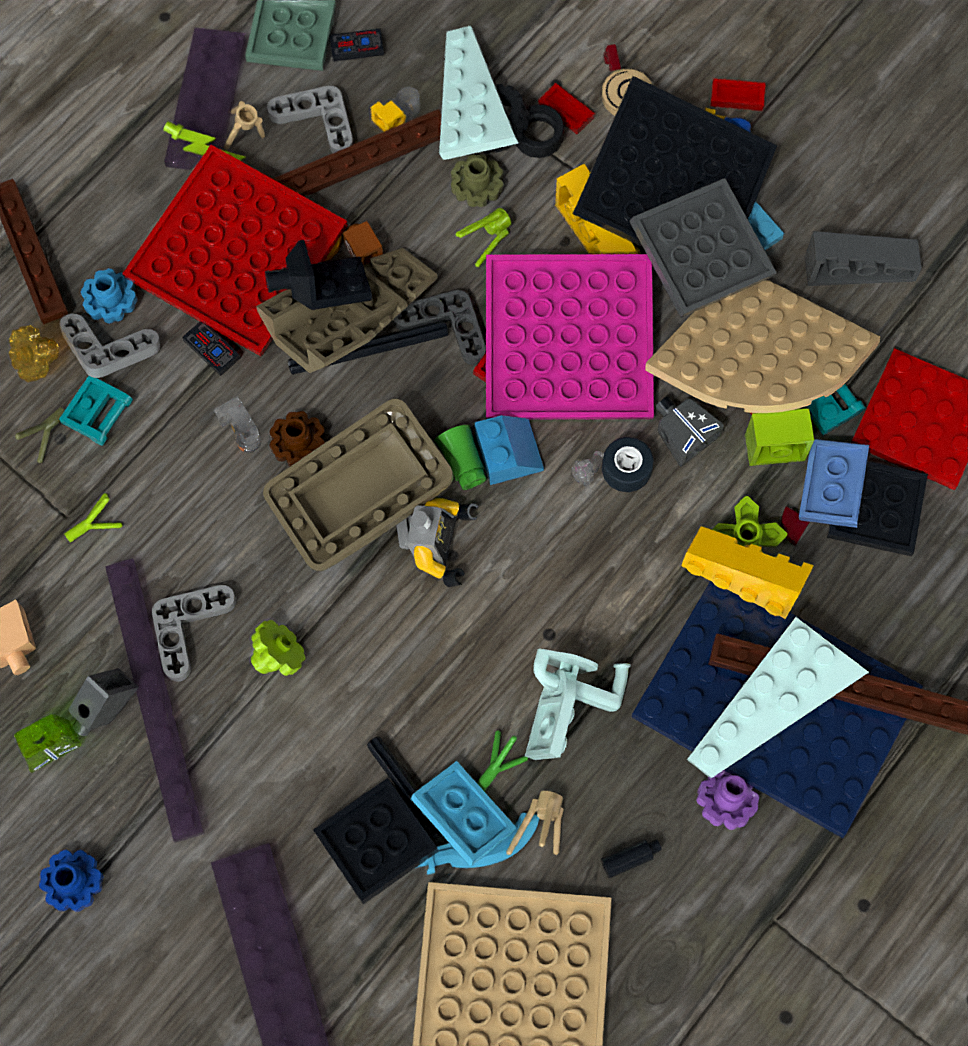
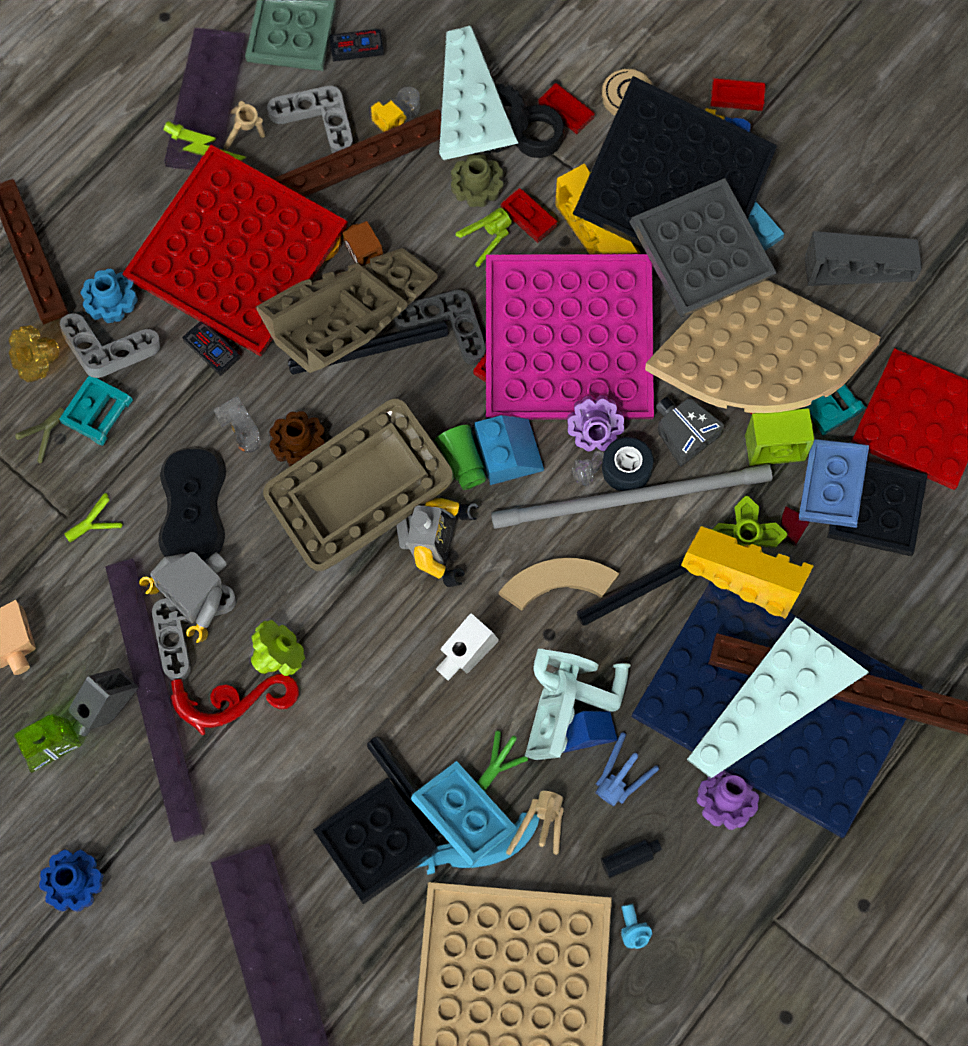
(185, 707): none -> red plant
(190, 587): none -> light grey torso
(192, 488): none -> black plate
(320, 283): black plate -> none
(470, 635): none -> white torso
(528, 215): none -> red plate
(555, 574): none -> tan tile
(590, 730): none -> blue slope
(595, 423): none -> medium lavender plant
(611, 58): dark red tile -> none
(612, 788): none -> medium blue plant
(631, 591): none -> black axle
(634, 934): none -> medium azure plate
(746, 476): none -> light grey piece

